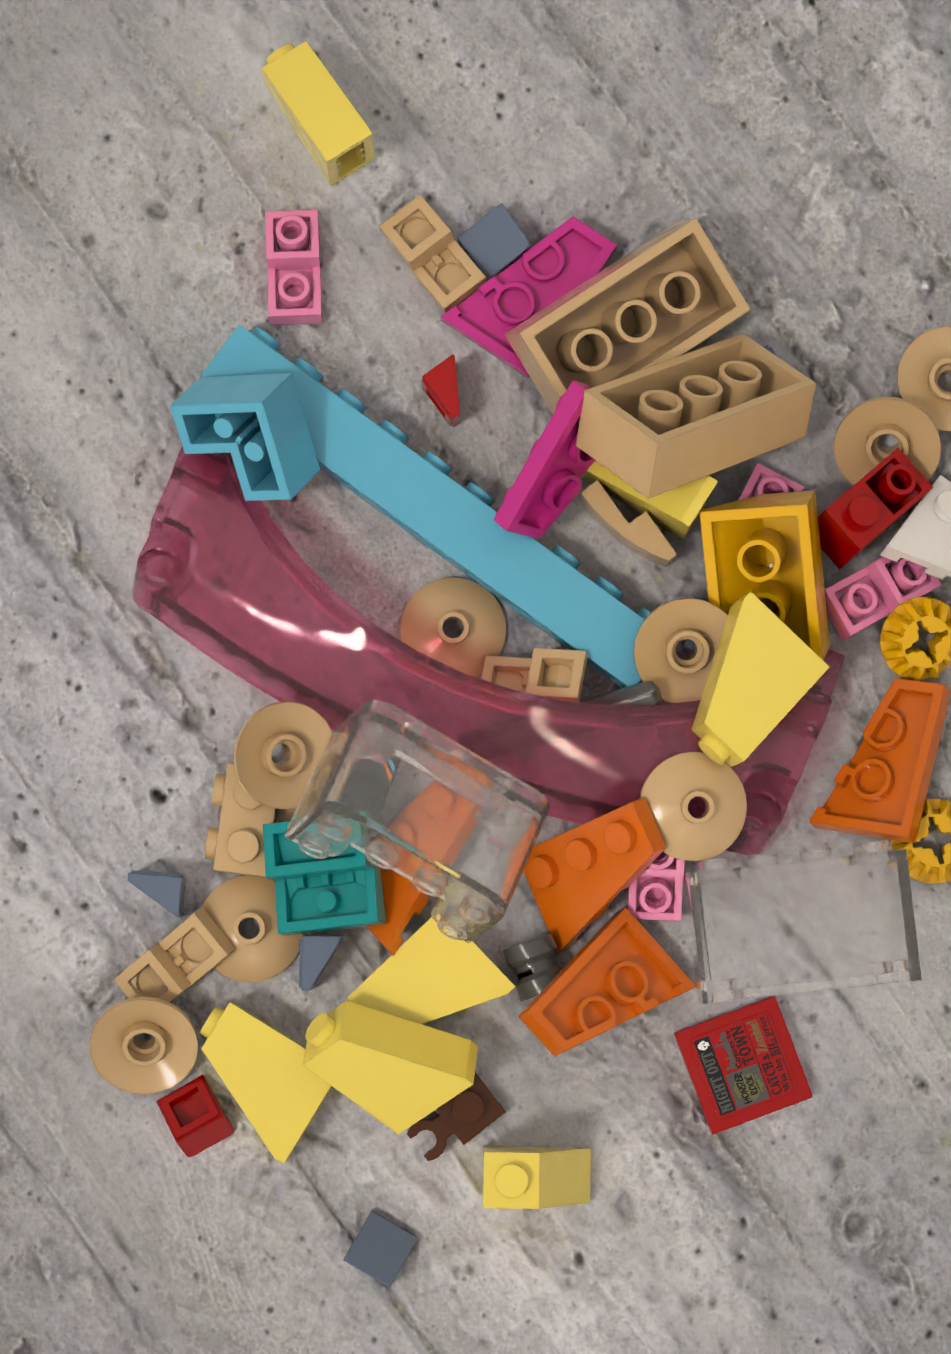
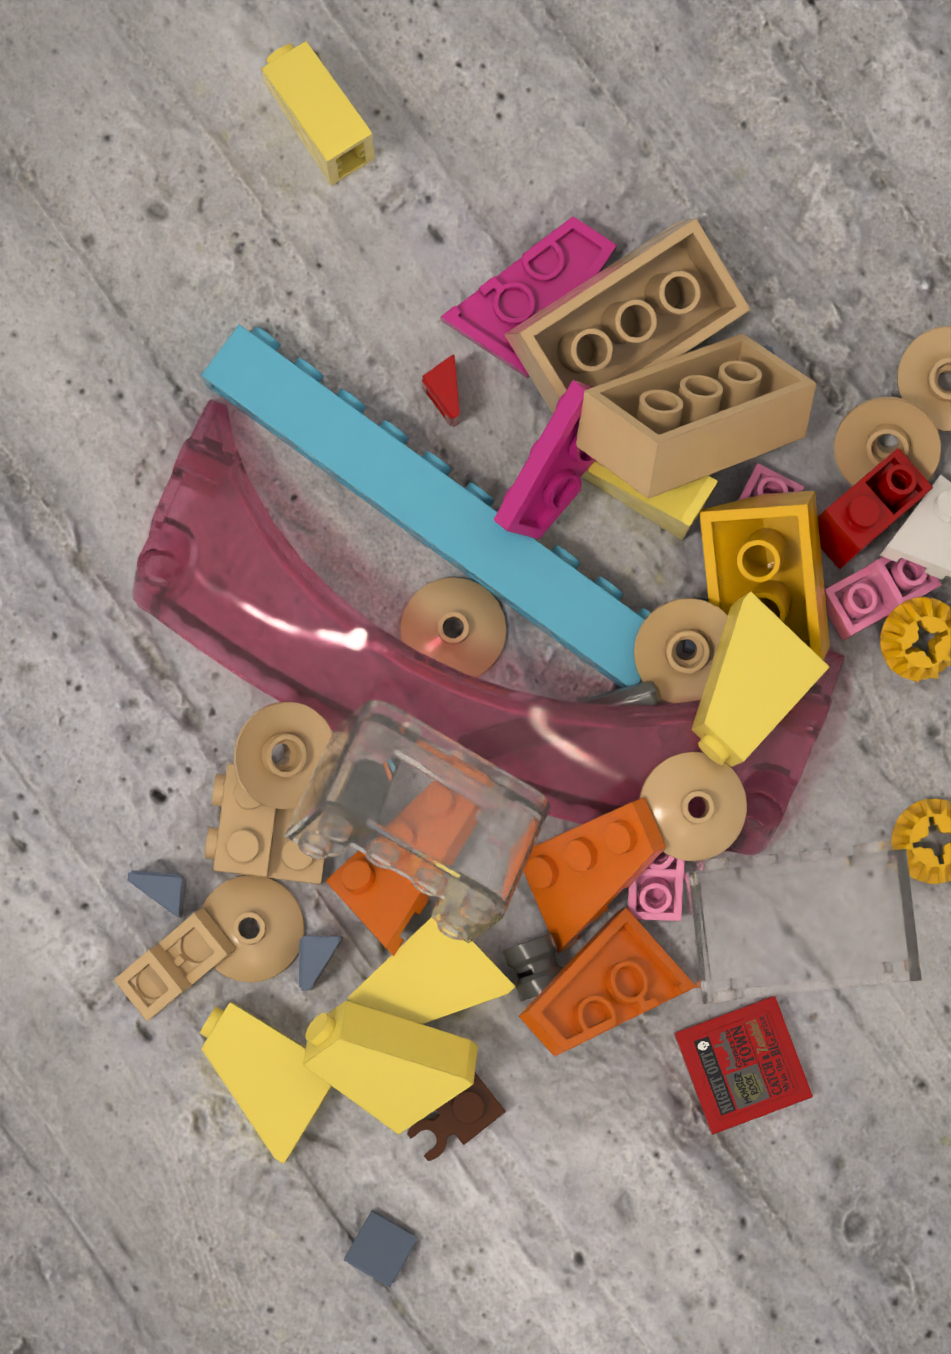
(139, 1064): tan dish -> none
(195, 1117): red slope -> none
(256, 422): medium azure brick -> none
(293, 267): bright pink slope -> none
(321, 892): teal slope -> none
(432, 254): tan slope -> none
(494, 242): sand blue slope -> none
(535, 1177): light yellow slope -> none
(547, 674): tan slope -> none
(639, 535): tan slope -> none
(891, 771): orange wing -> none

